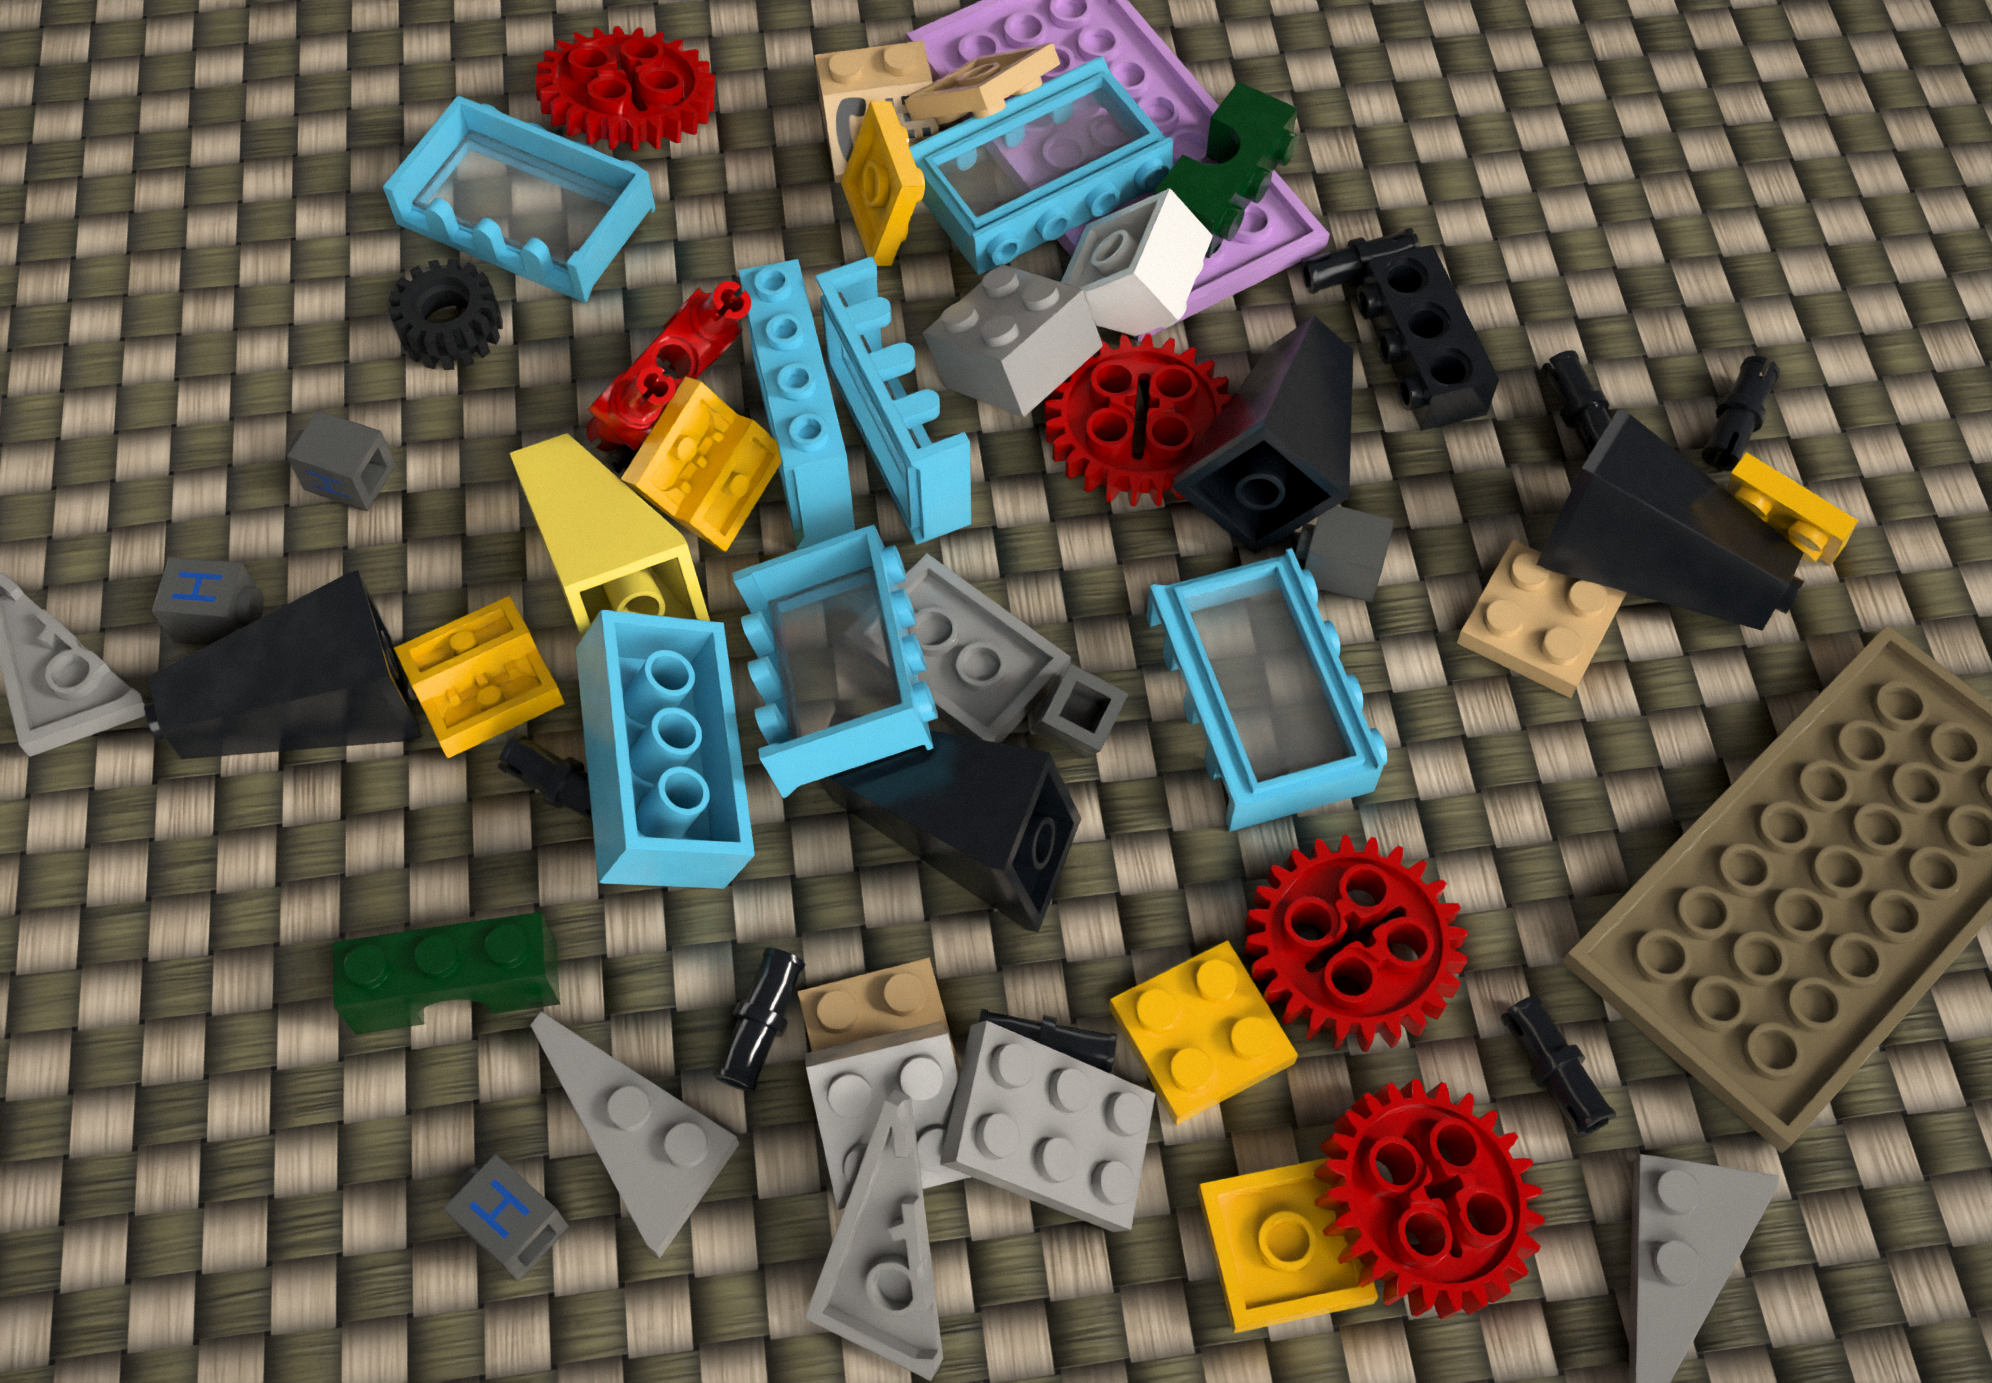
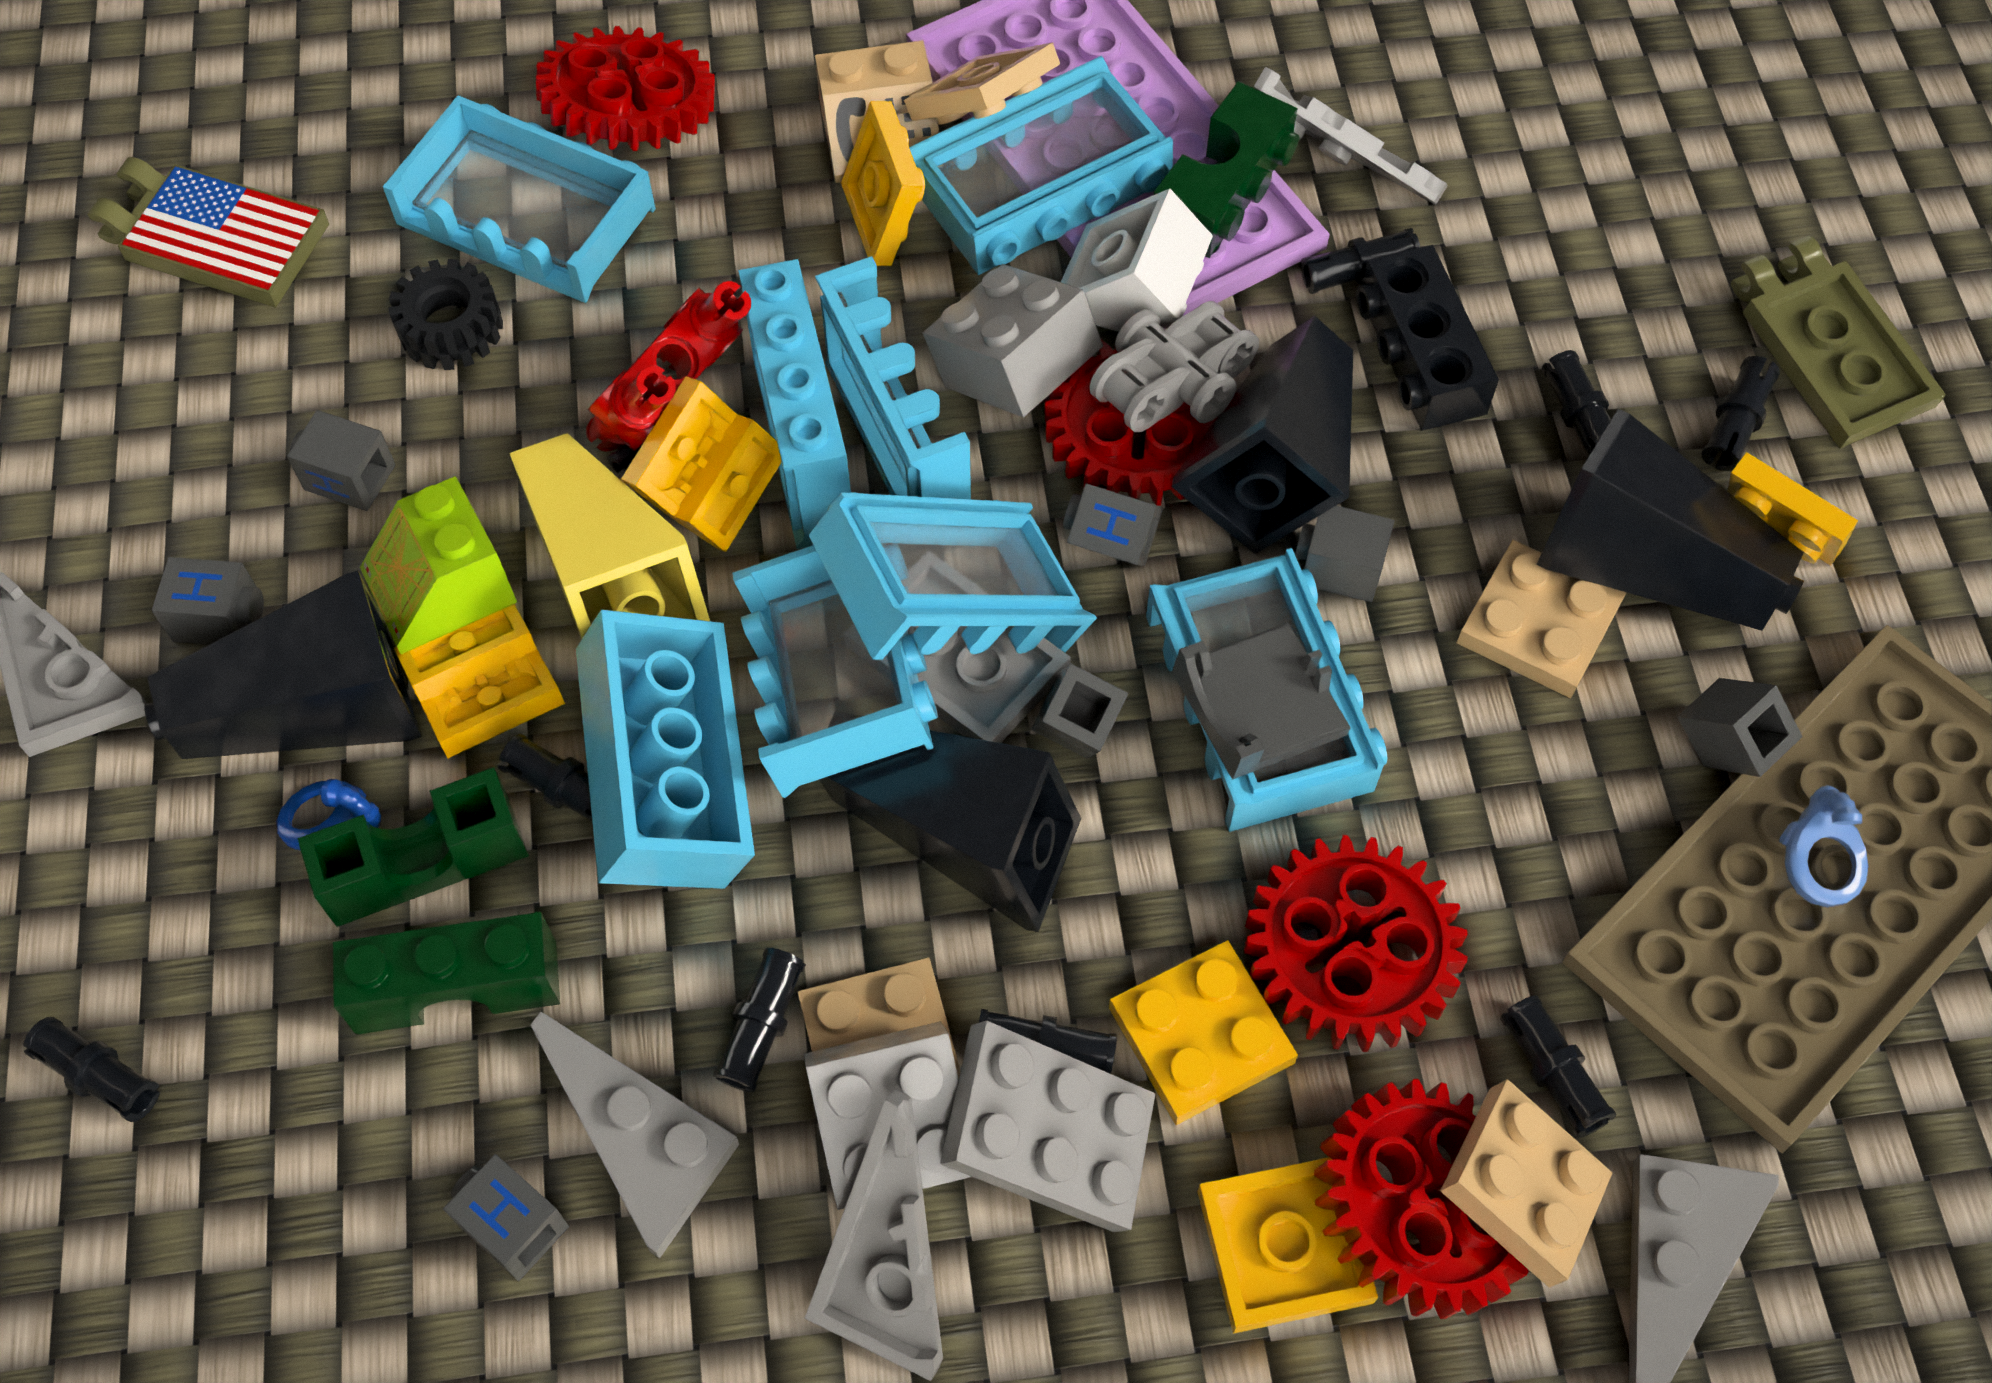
(91, 1069): none -> black pin
(211, 230): none -> tile
(346, 798): none -> blue piece
(370, 869): none -> dark green arch
(434, 567): none -> lime slope
(946, 568): none -> medium azure window
(1112, 524): none -> dark grey brick
(1173, 366): none -> light grey axle
(1260, 698): none -> dark grey piece
(1347, 141): none -> light grey wing
(1527, 1183): none -> tan plate
(1740, 726): none -> dark grey brick
(1827, 816): none -> medium blue piece
(1835, 343): none -> olive tile

